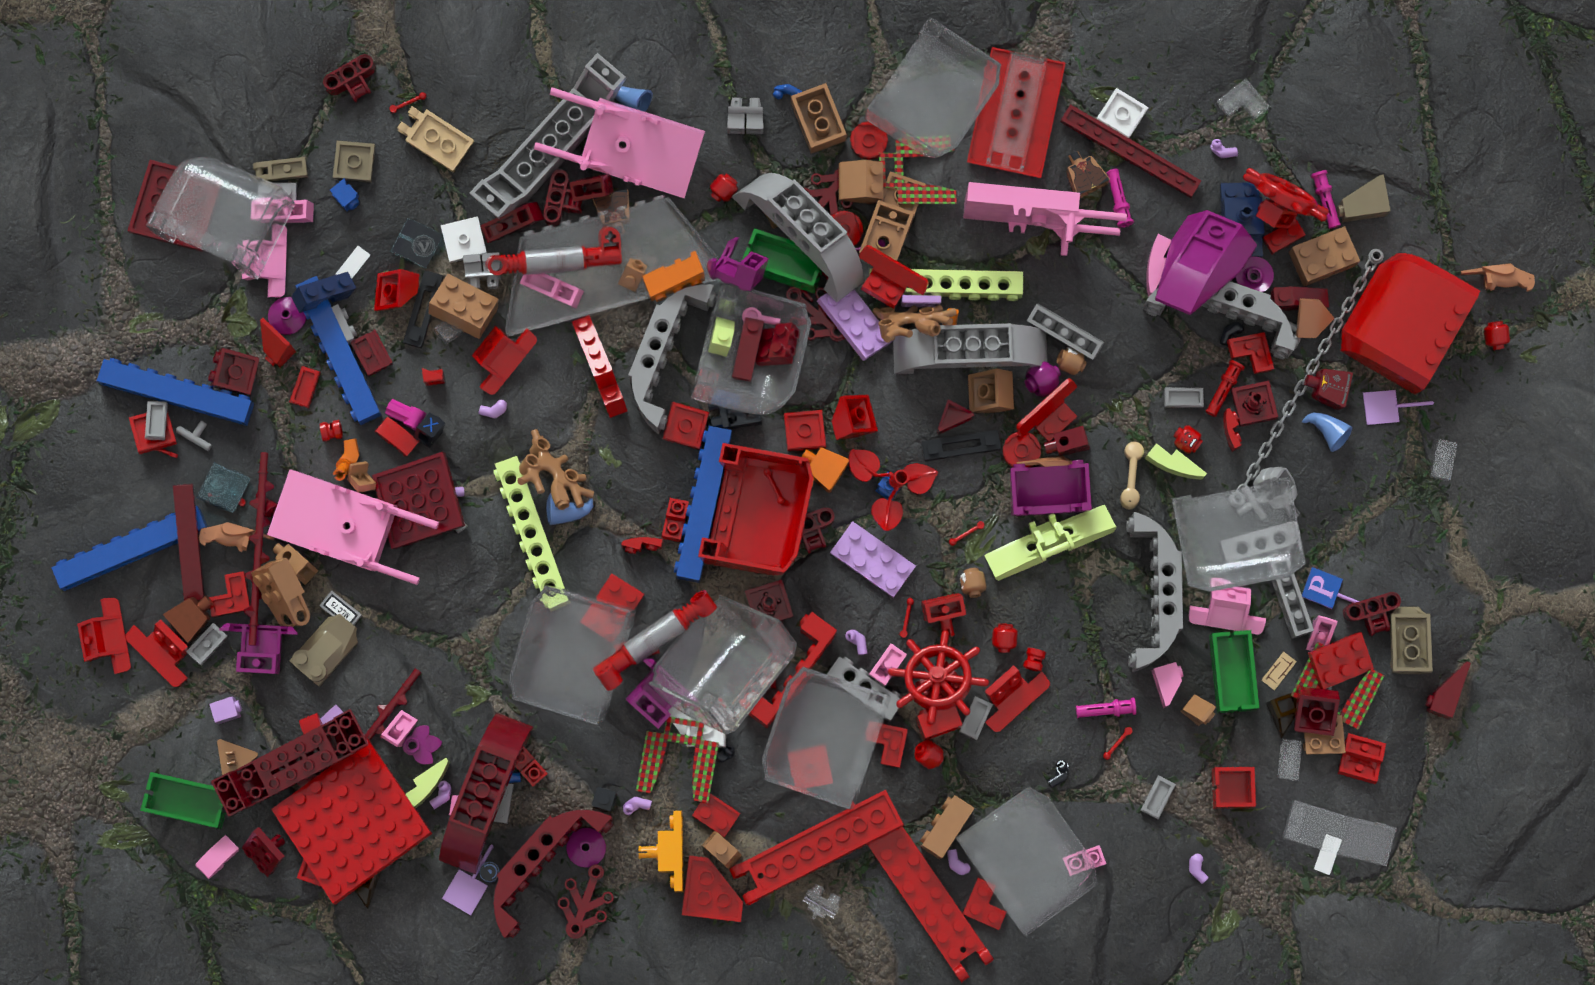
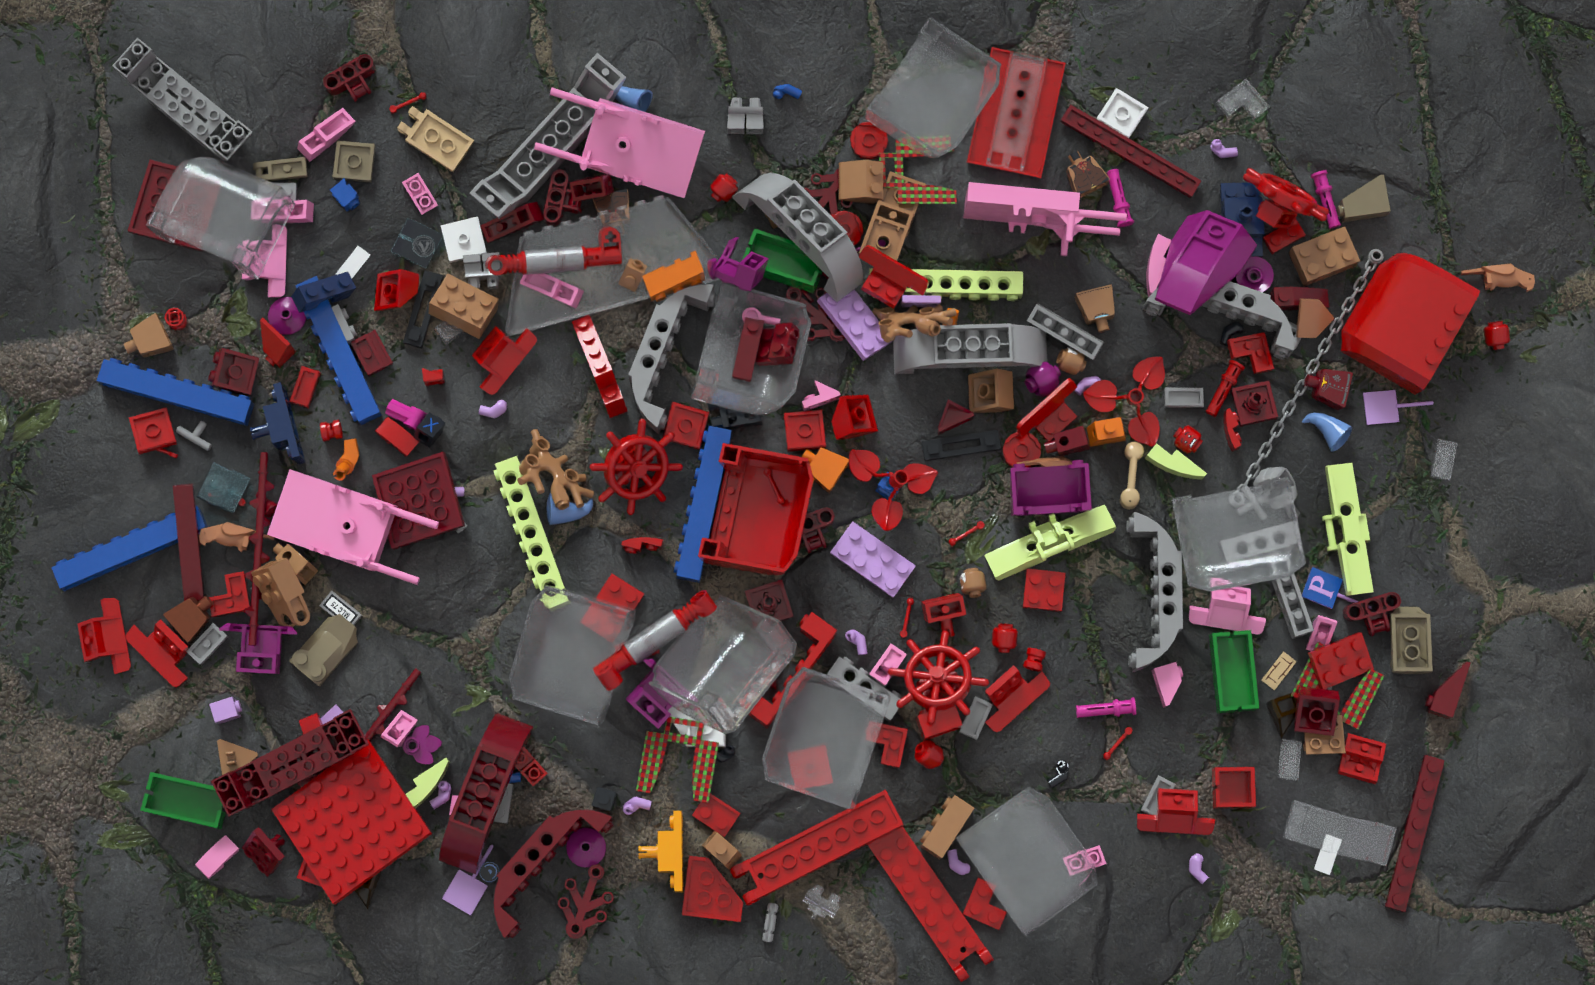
(149, 337): none -> medium nougat torso
(156, 420): light grey tile -> none
(179, 322): none -> red wheel
(181, 101): none -> light grey slope
(281, 425): none -> dark blue brick
(325, 134): none -> bright pink slope
(360, 478): medium nougat bracket -> none
(419, 193): none -> bright pink slope
(630, 461): none -> red piece
(675, 519): red slope -> none
(721, 336): yellowish green slope -> none
(770, 922): none -> light grey axle
(818, 118): medium nougat brick -> none
(825, 396): none -> bright pink slope
(1043, 590): none -> red plate
(1085, 383): none -> lavender arm
(1097, 306): none -> medium nougat torso
(1103, 393): none -> red plant
(1106, 432): none -> orange torso
(1176, 814): none -> red plate
(1198, 710): medium nougat slope -> none
(1355, 531): none -> yellowish green piece
(1414, 833): none -> dark red plate

